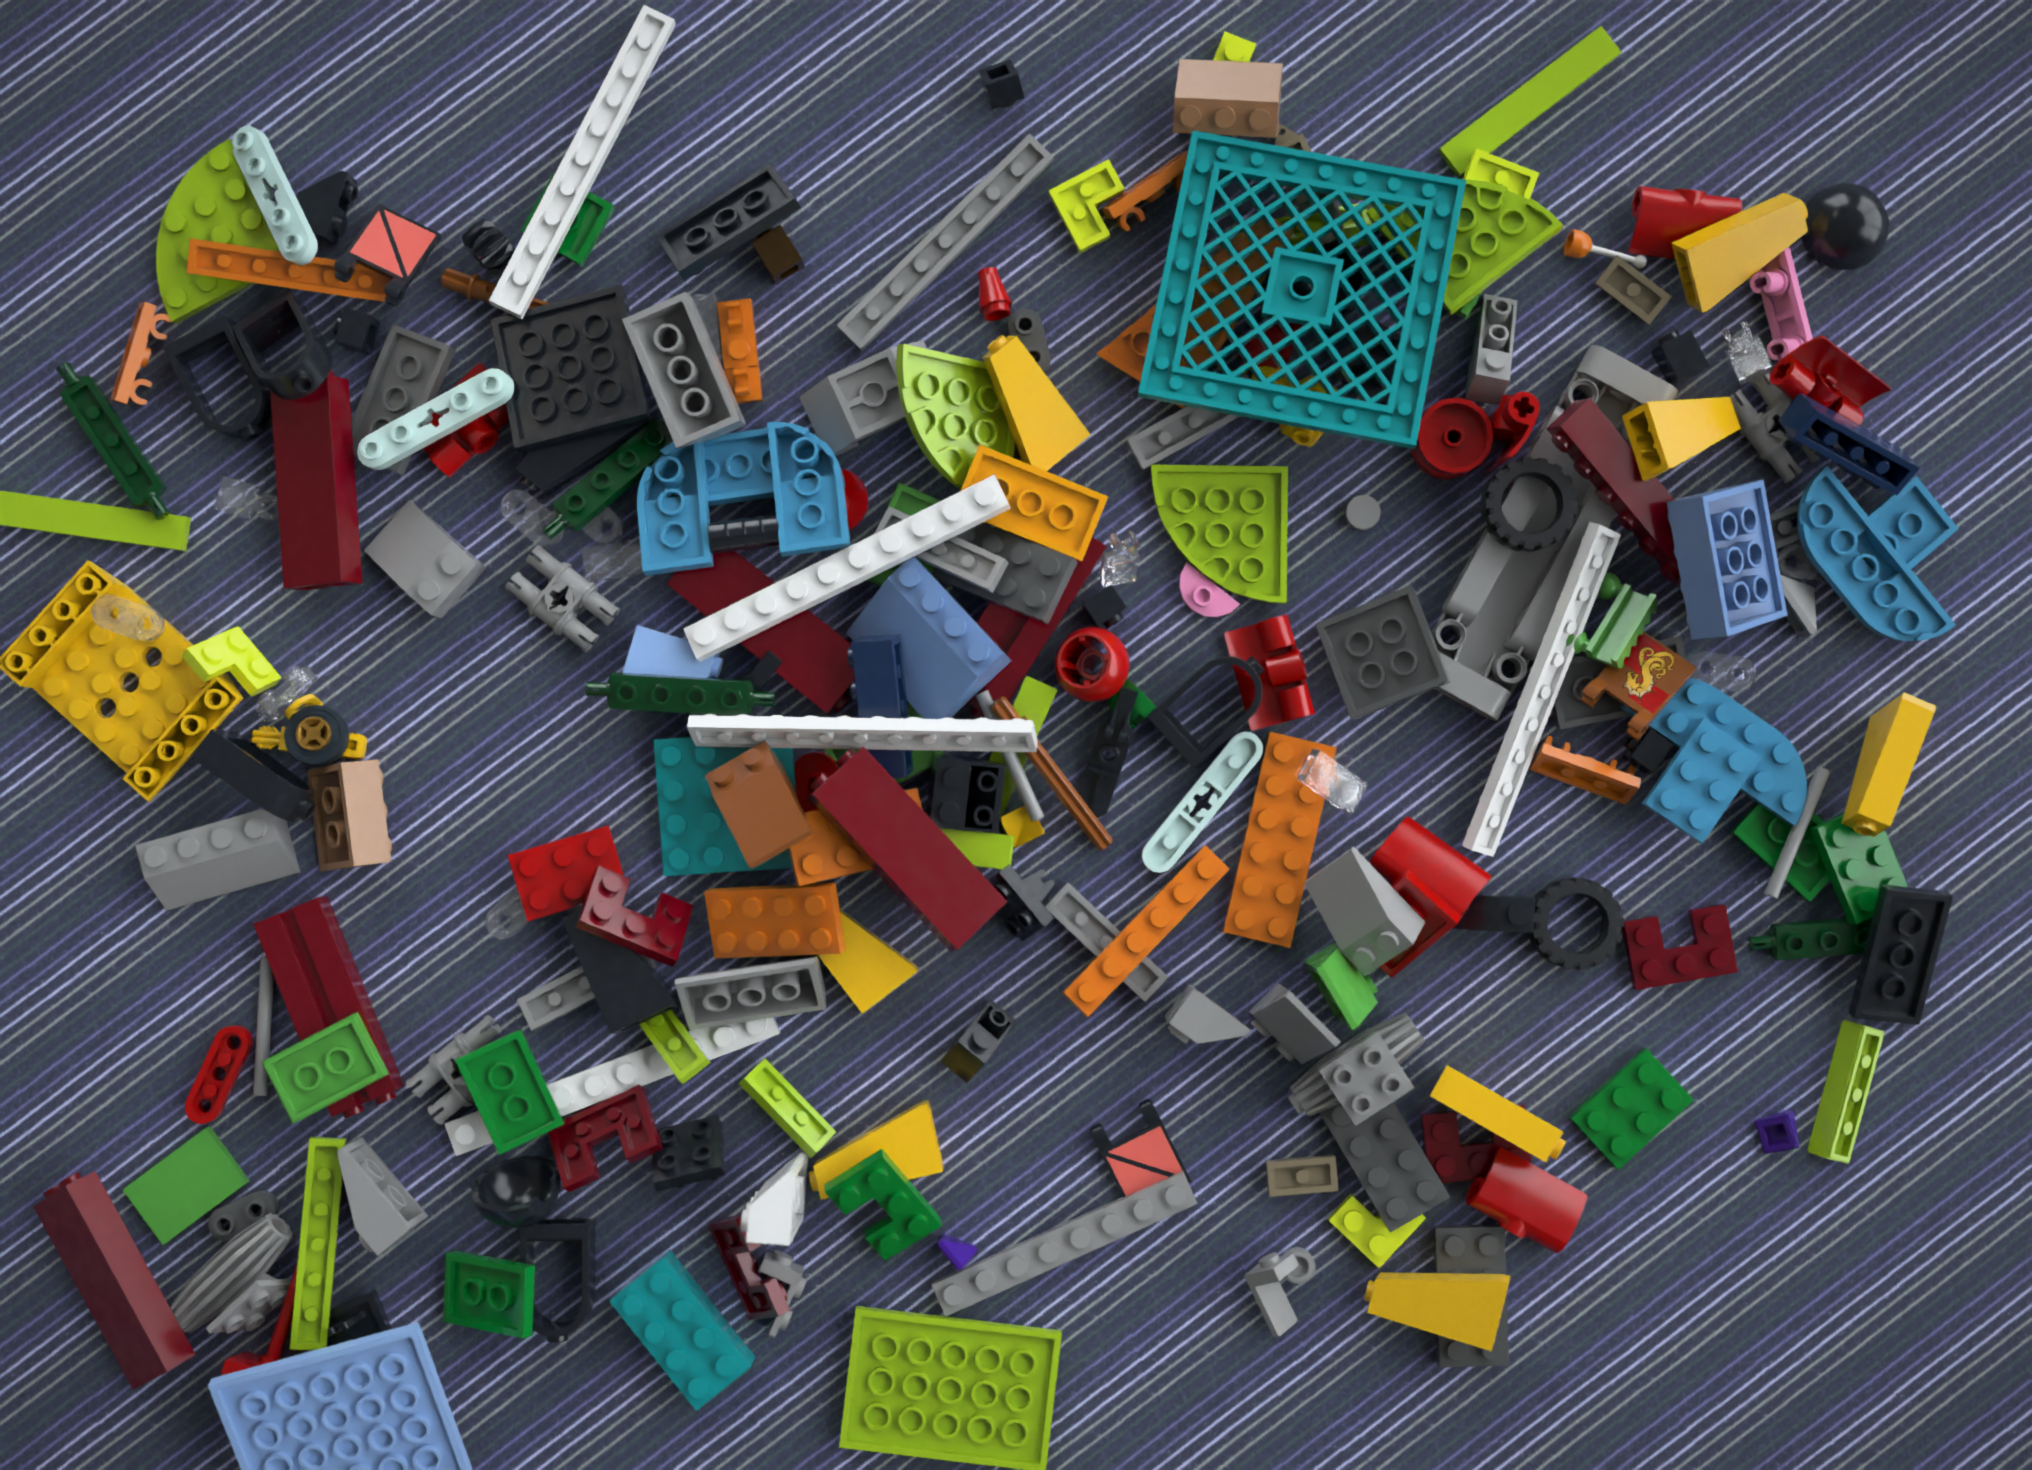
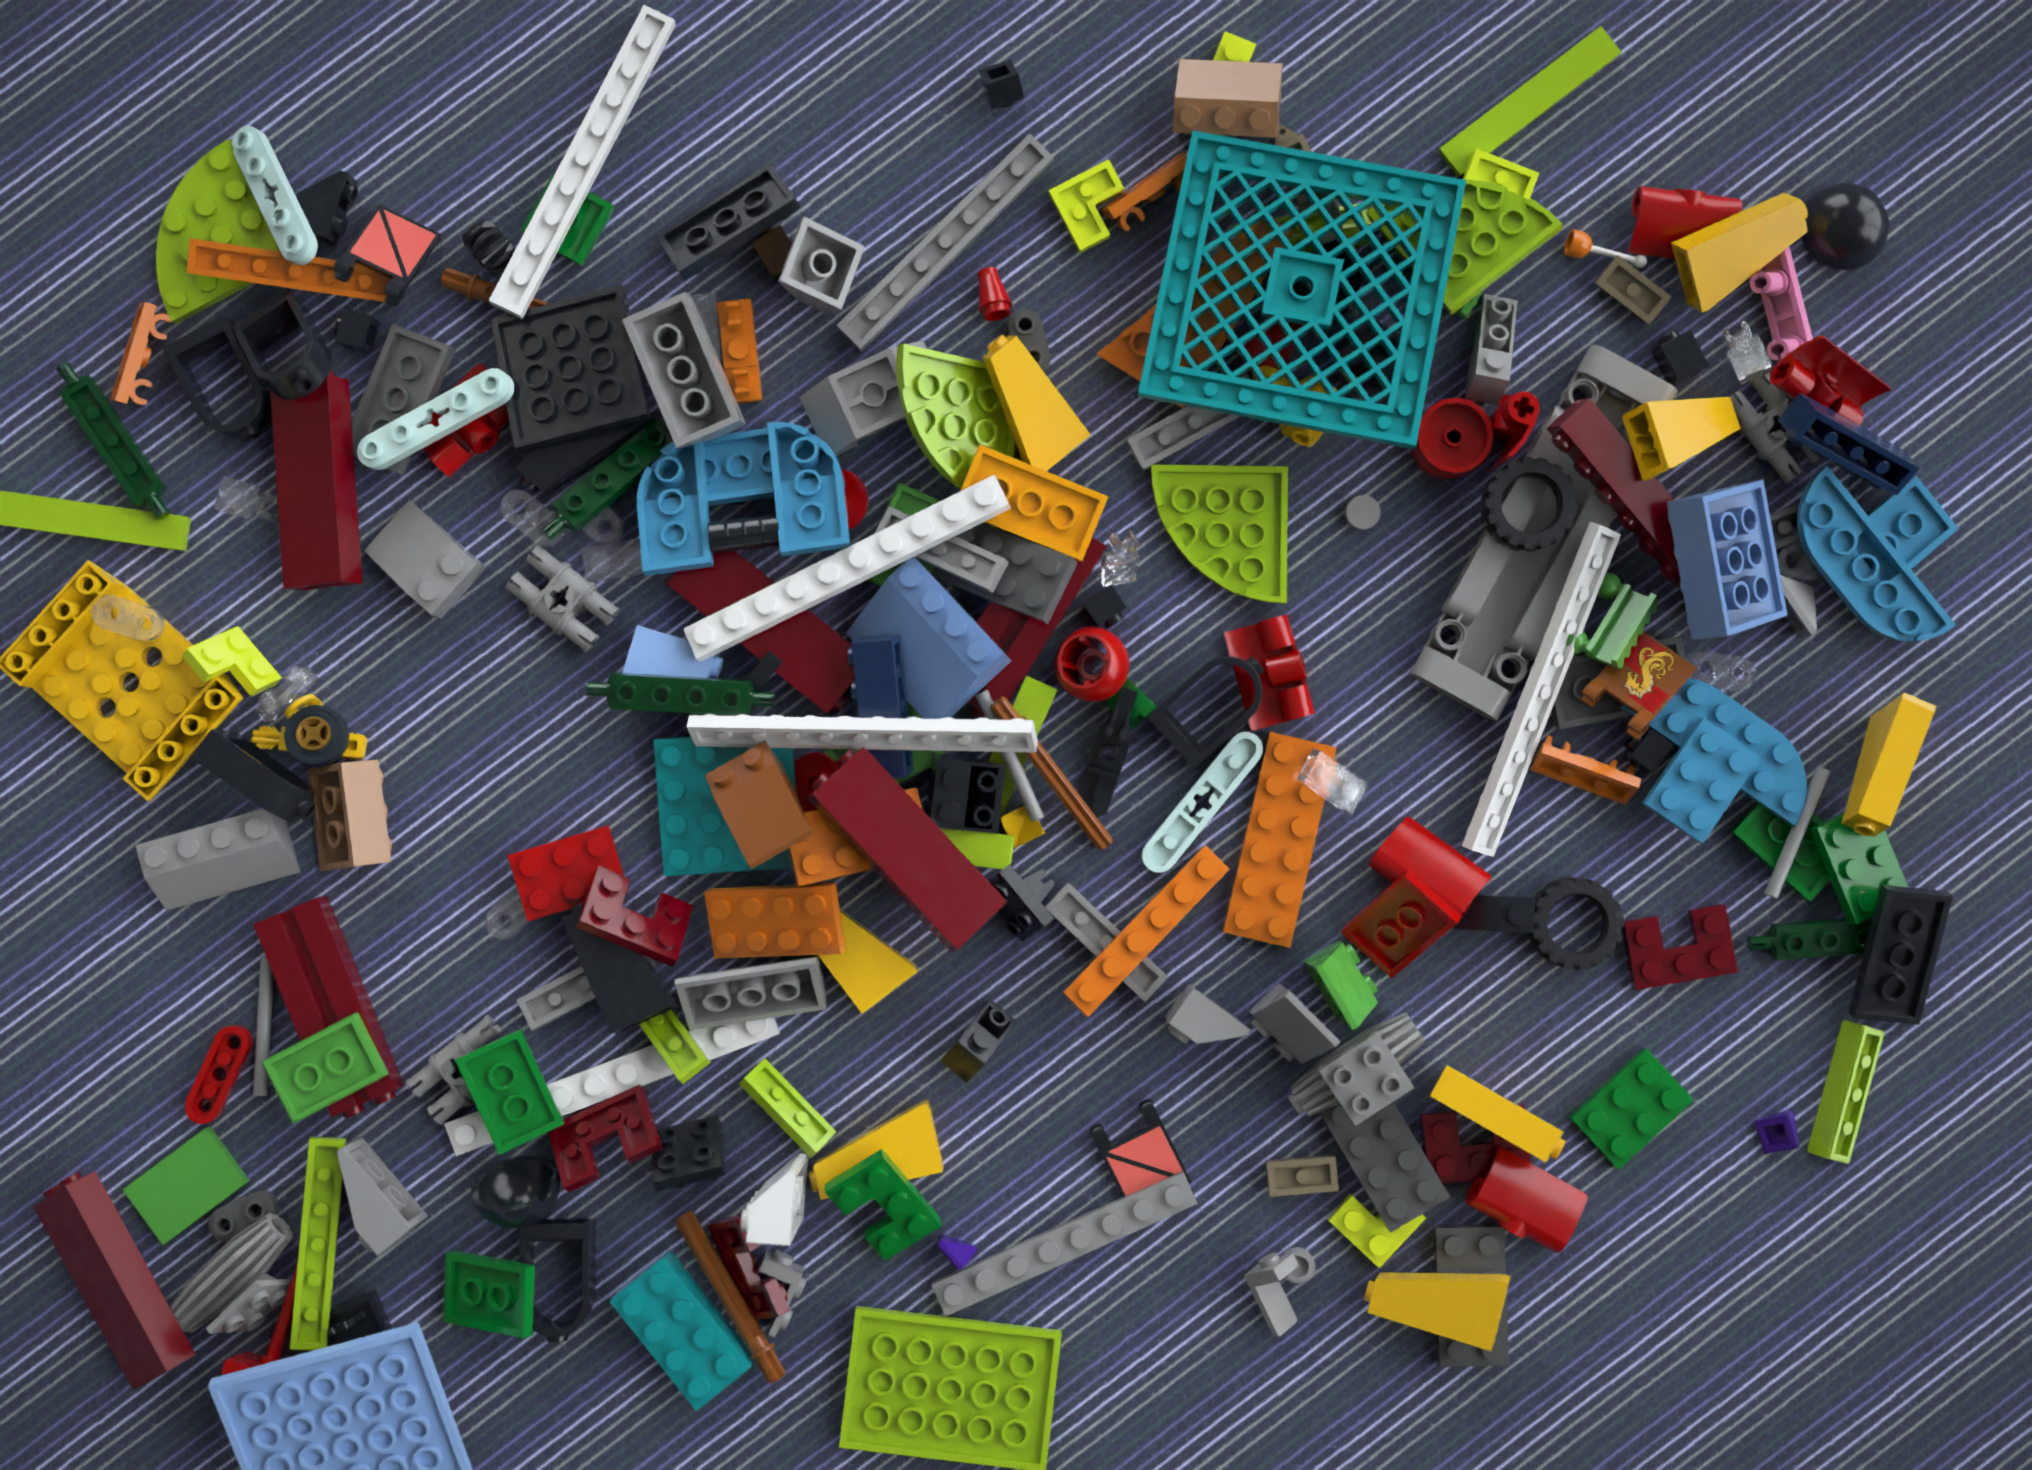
(730, 1297): none -> dark orange axle
(820, 266): none -> light grey slope
(1203, 595): bright pink plate -> none
(1363, 911): light grey slope -> none
(1382, 653): dark grey plate -> none

